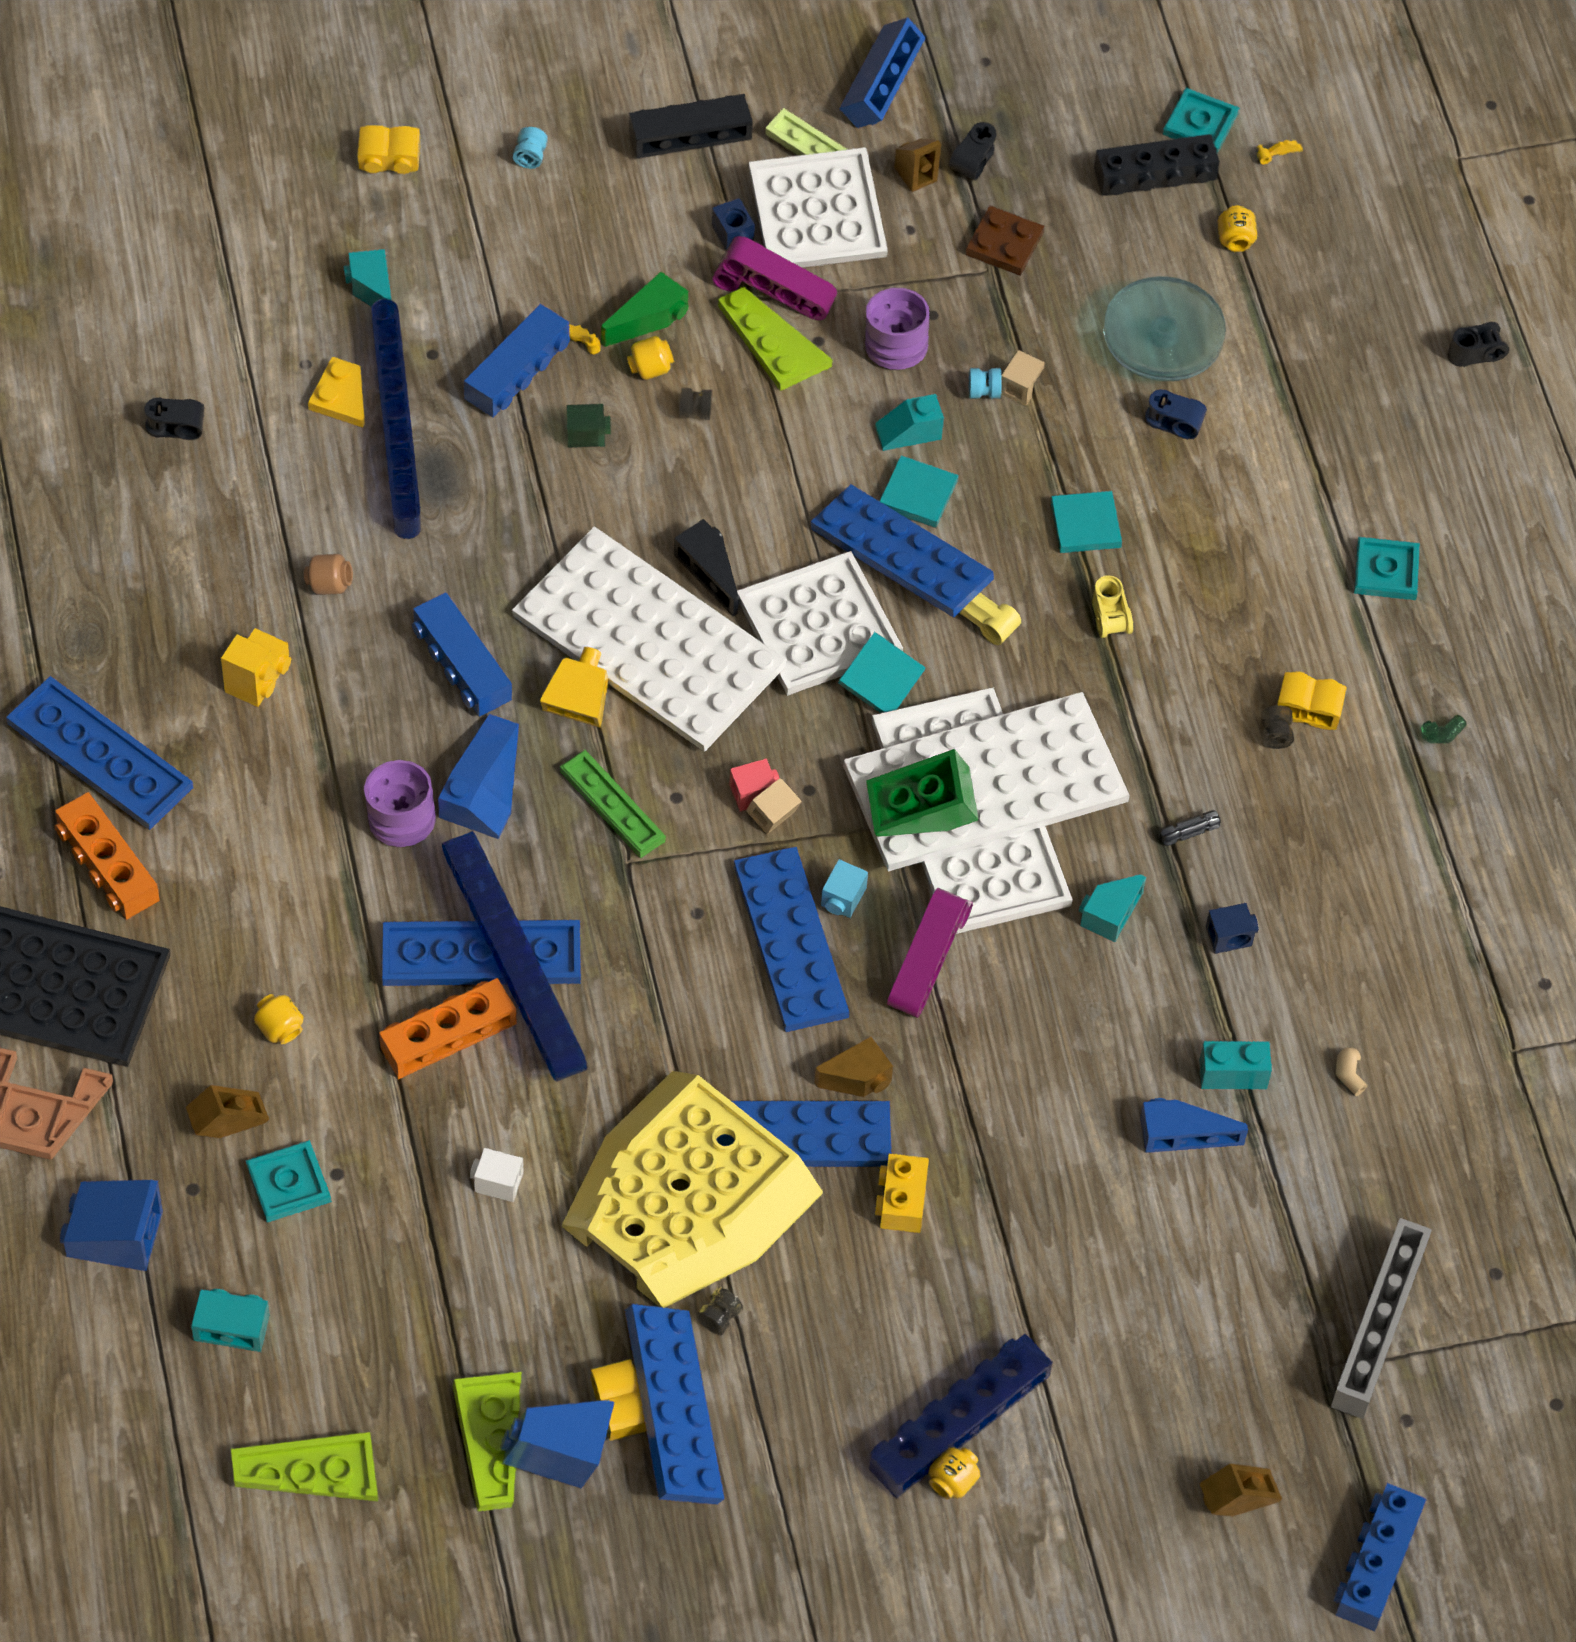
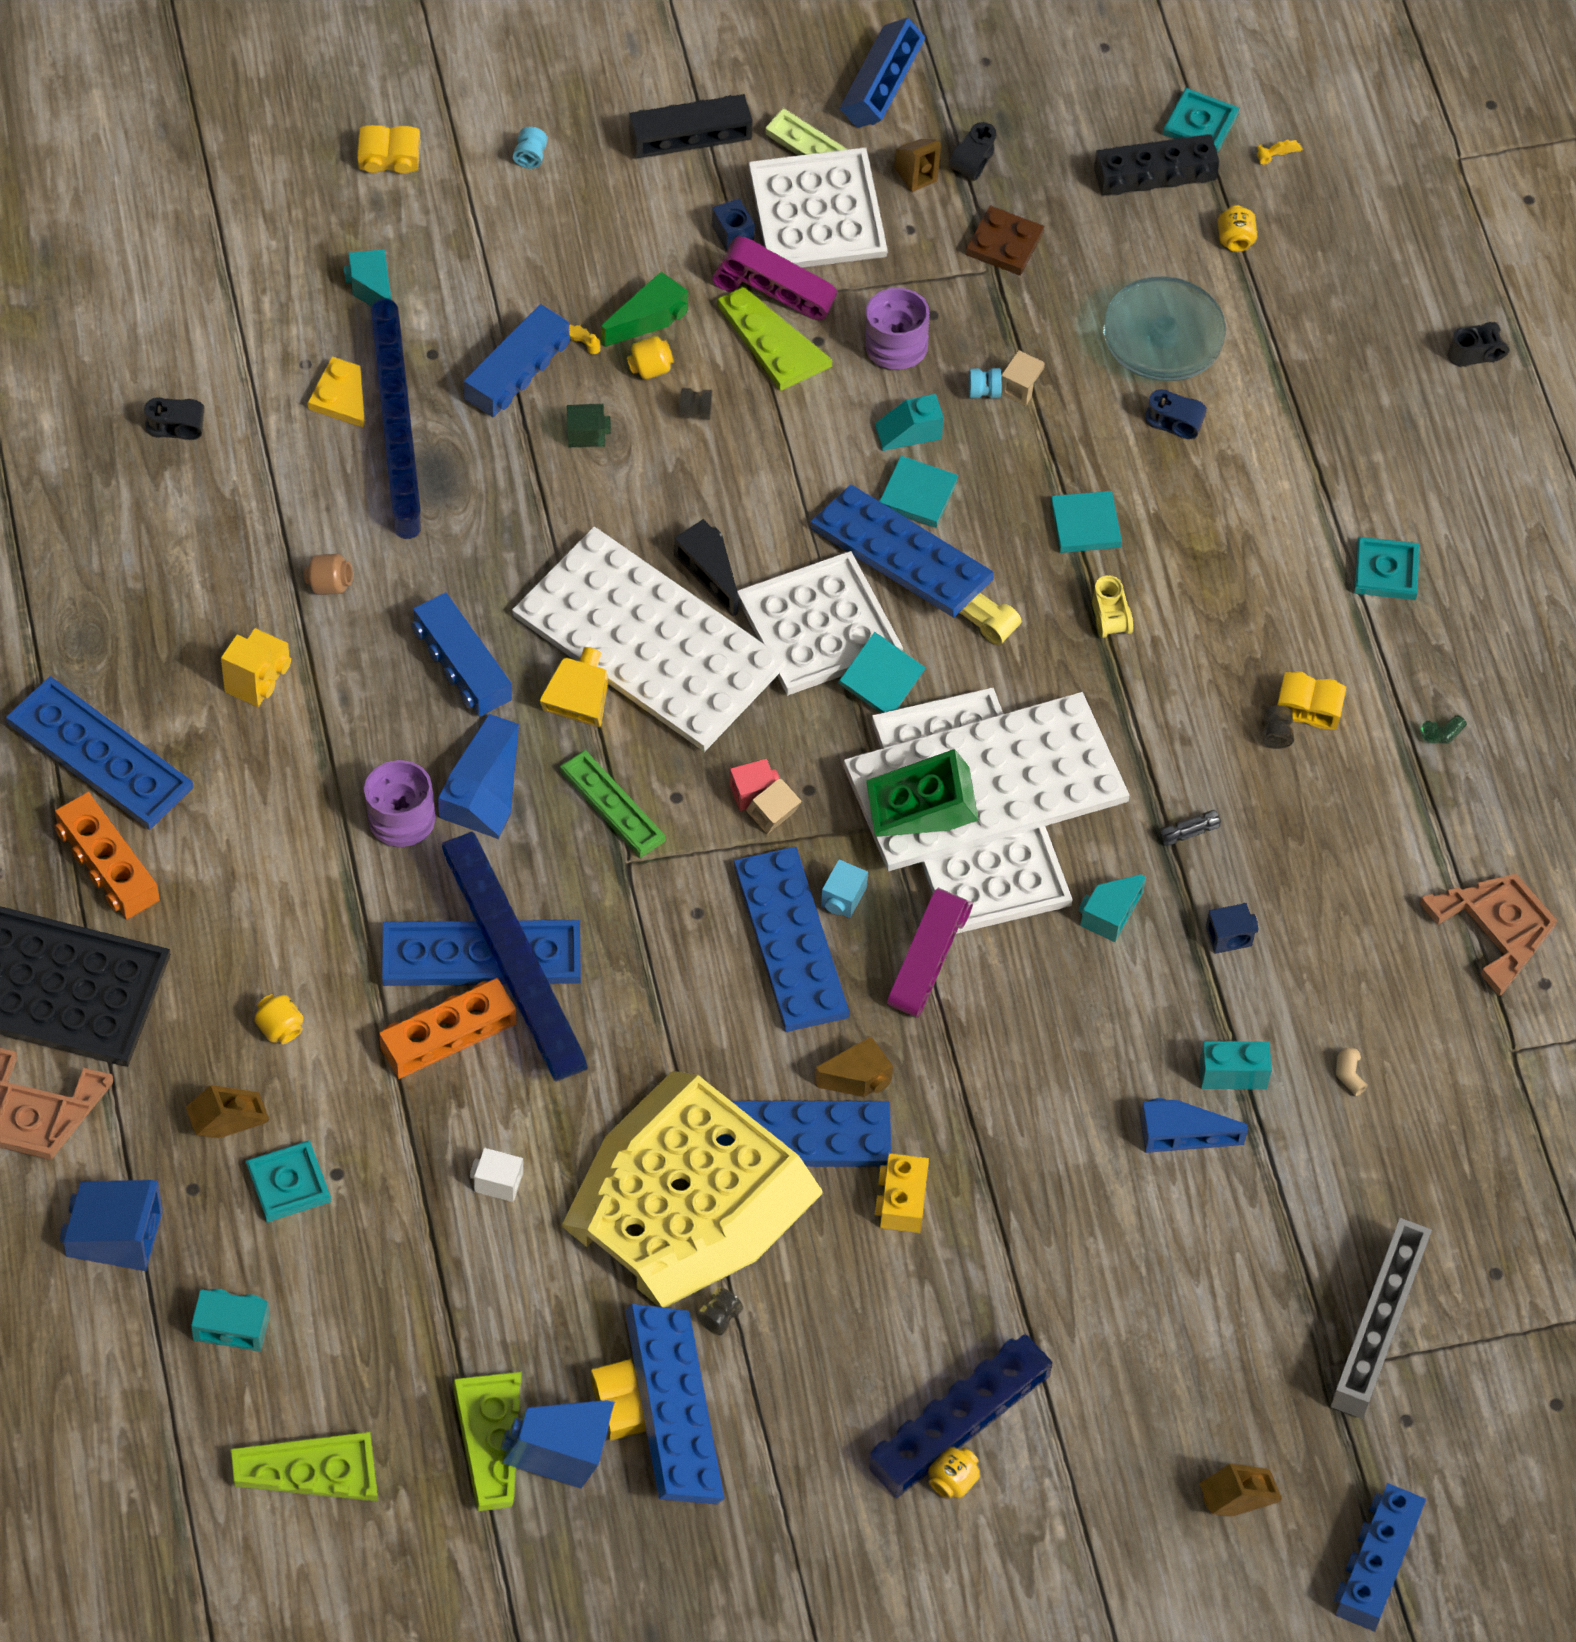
(1508, 916): none -> nougat wing

